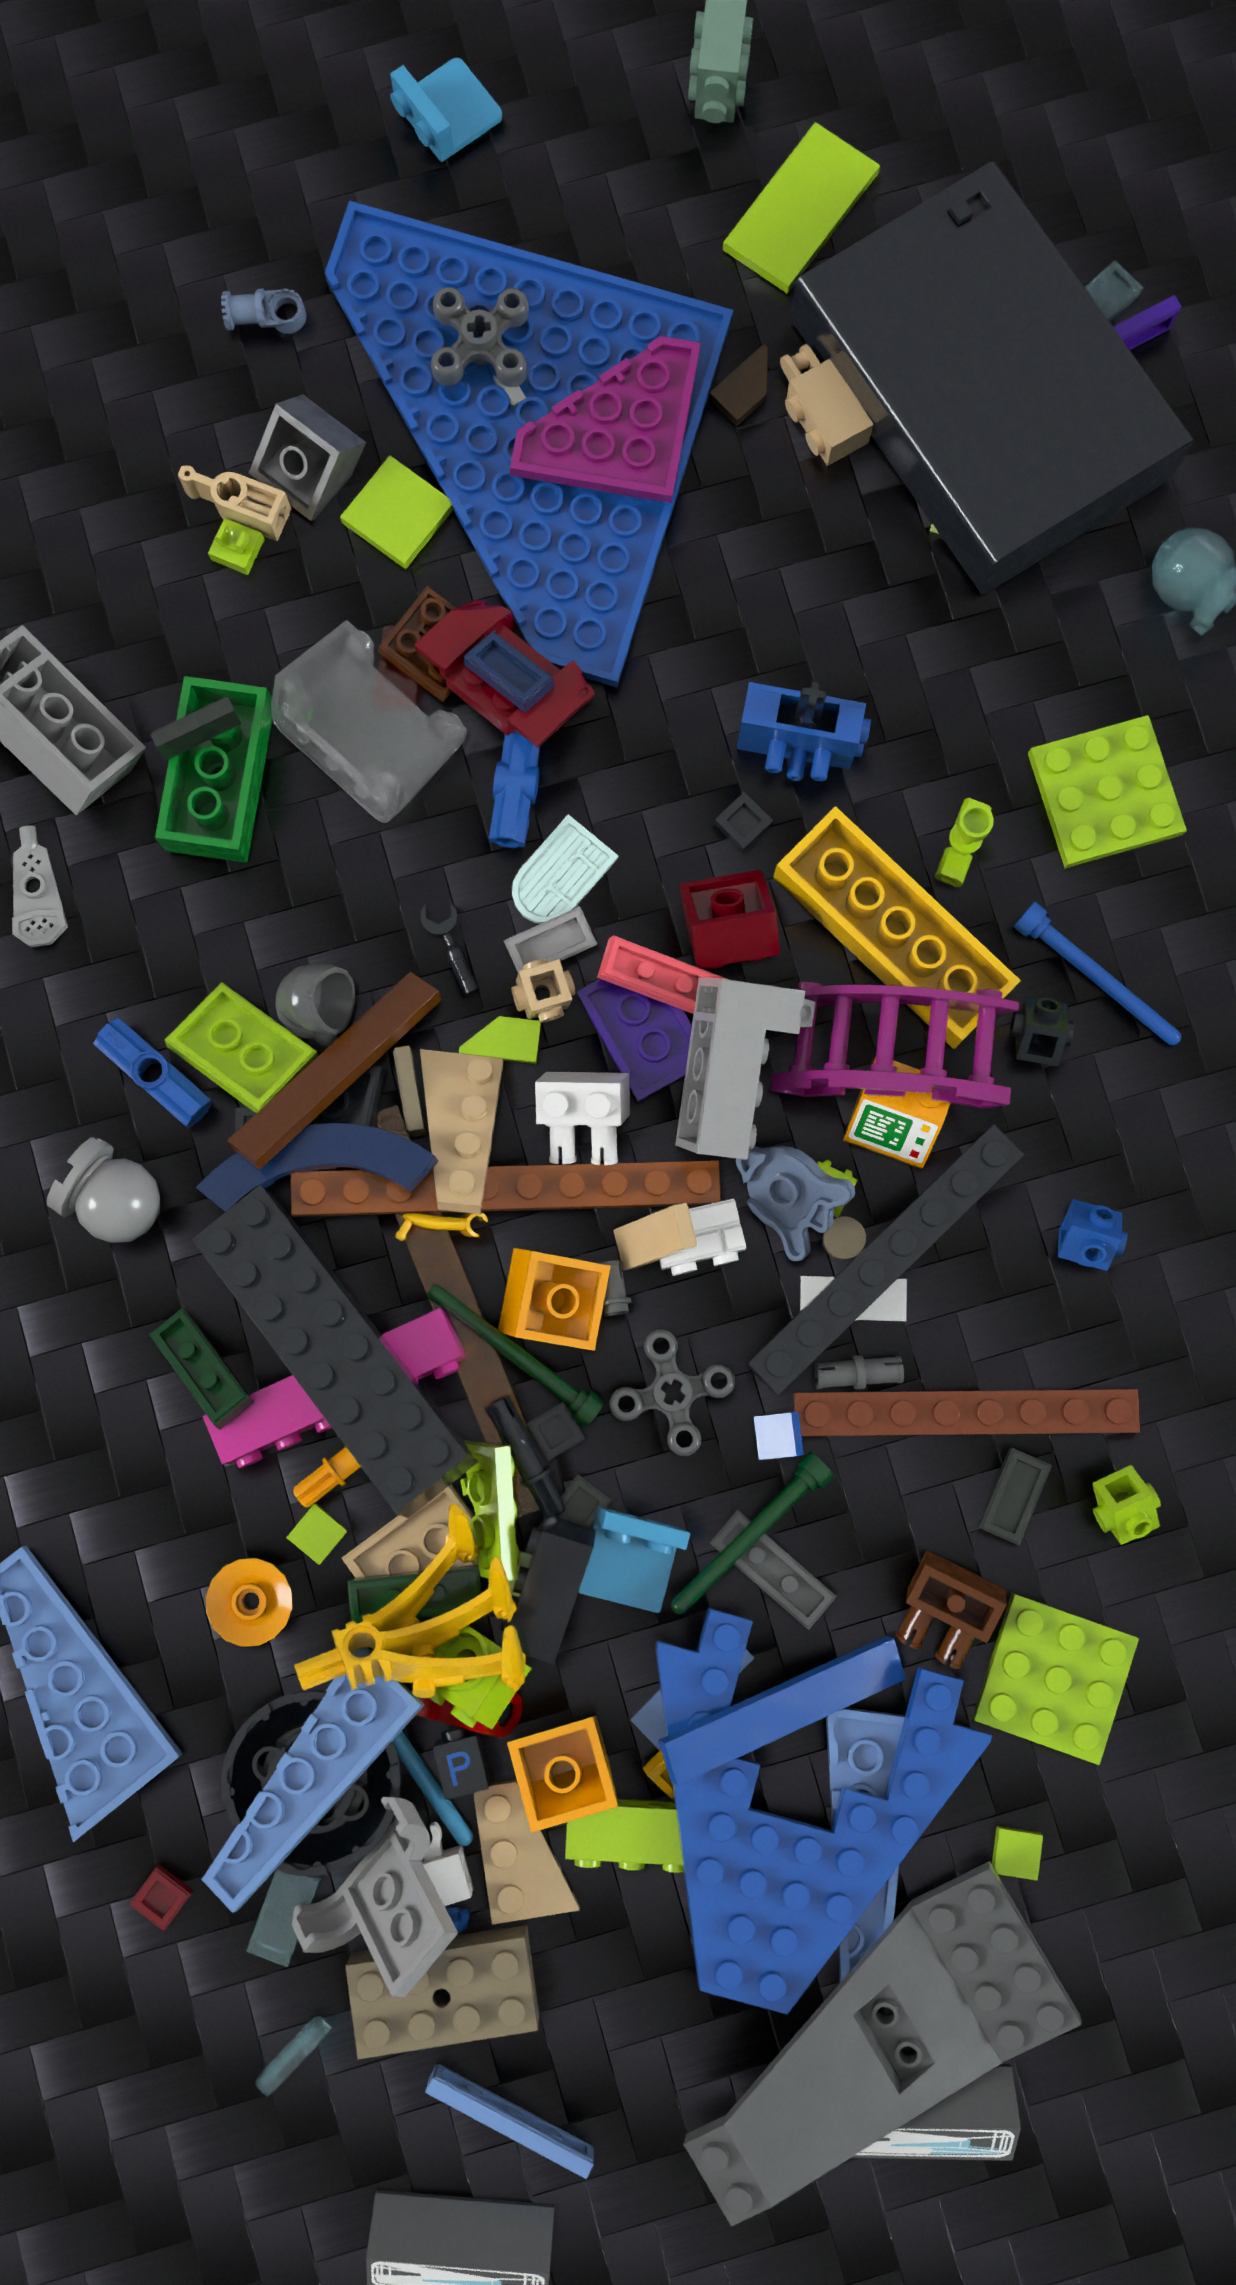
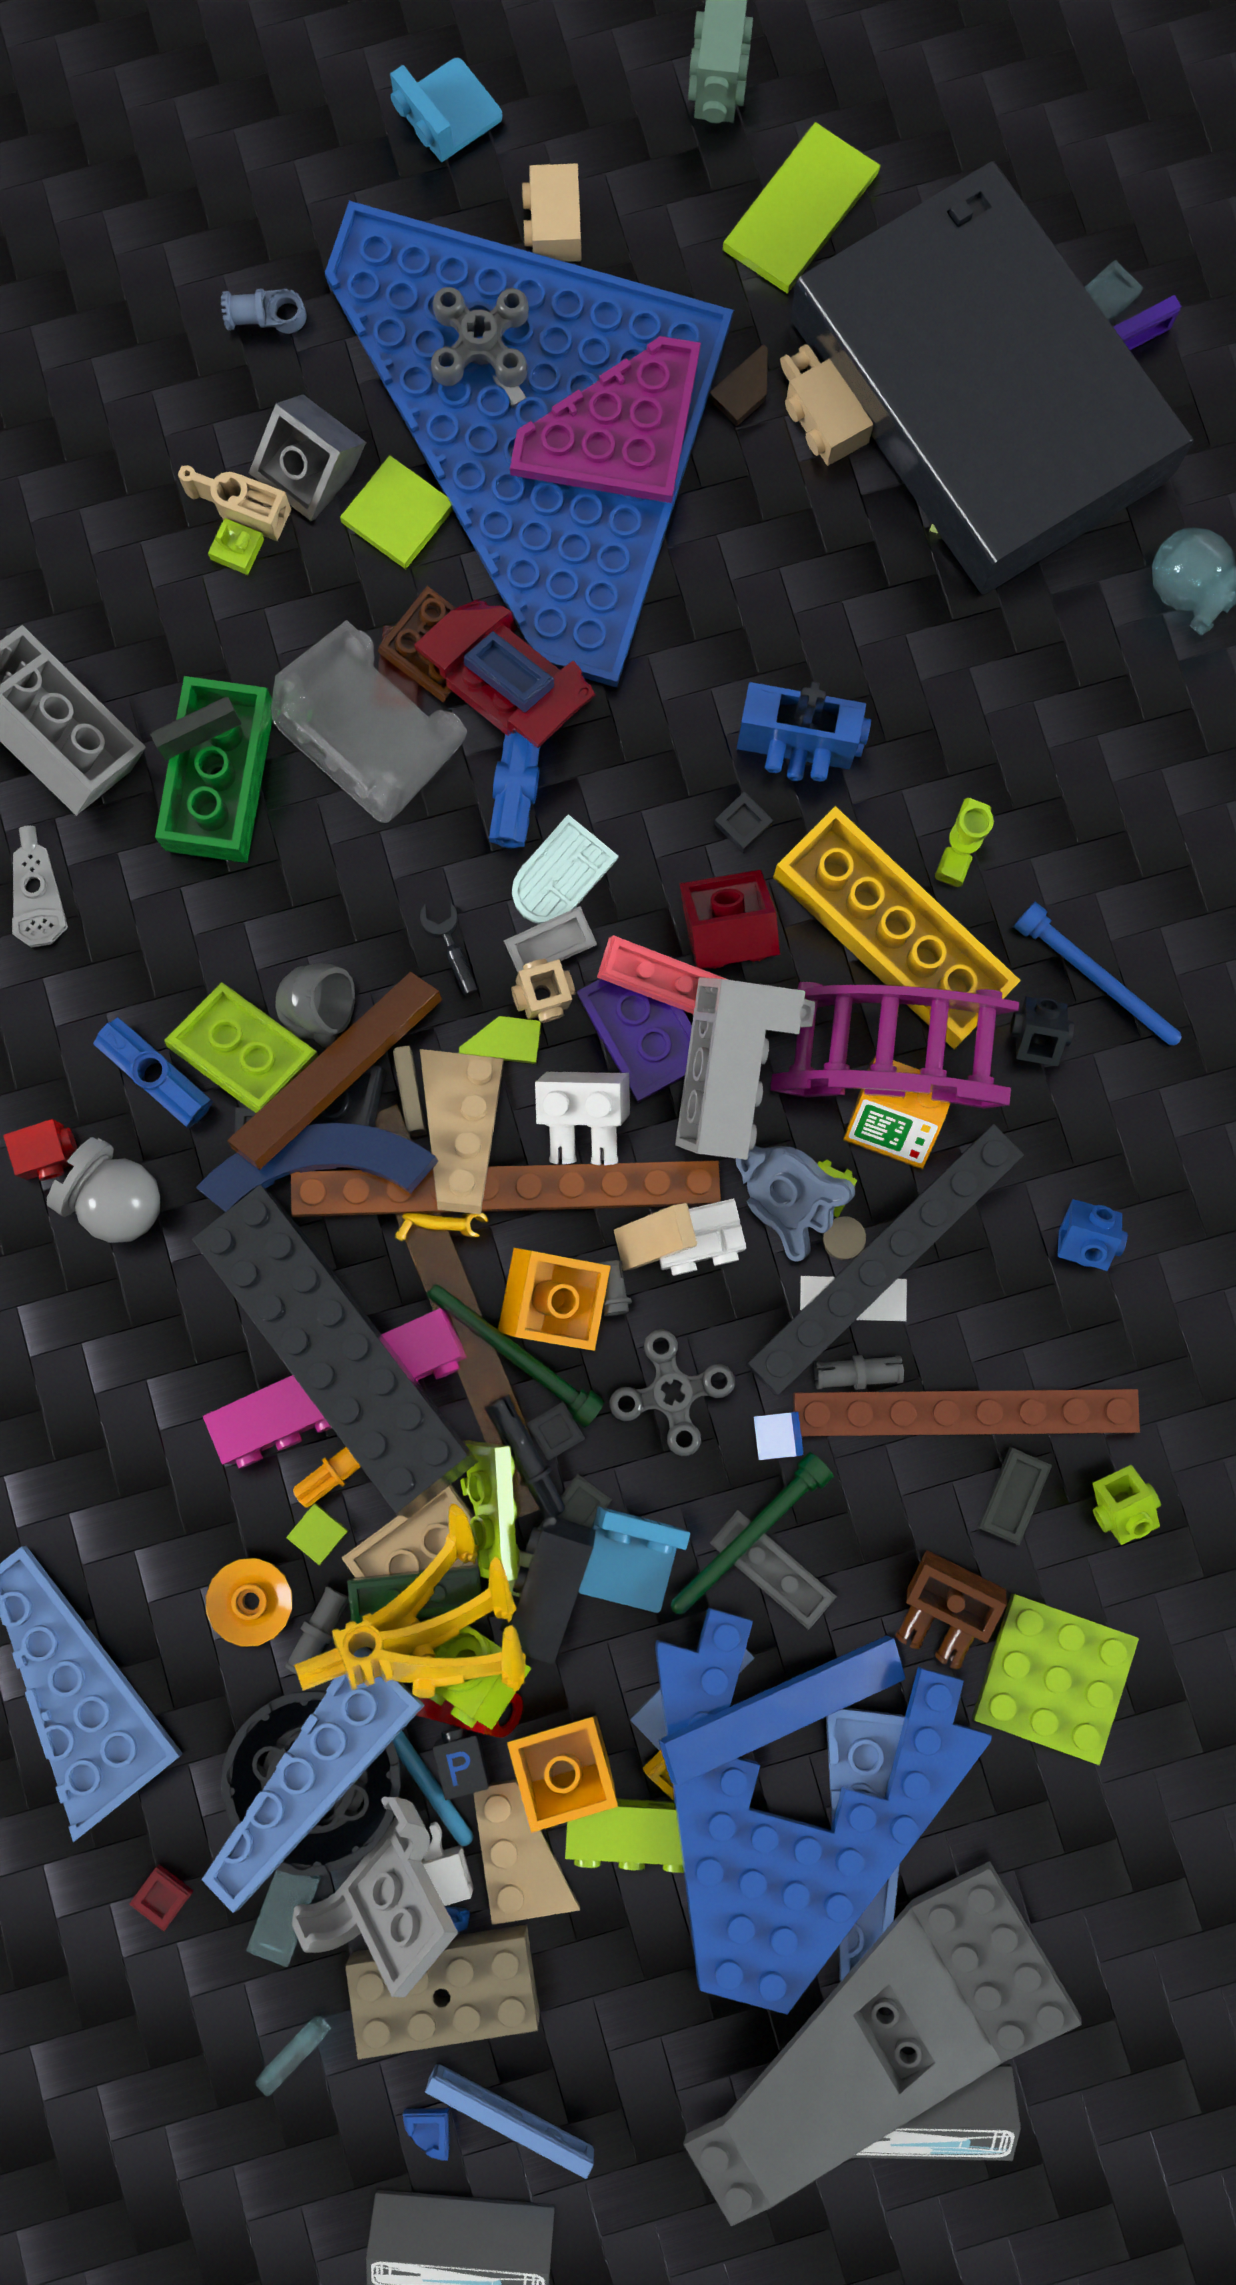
(40, 1150): none -> red brick
(201, 1368): dark green tile -> none
(319, 1628): none -> dark grey pin
(429, 2130): none -> blue tile
(554, 211): none -> tan brick
(1017, 1852): lime tile -> none
(1106, 791): lime plate -> none

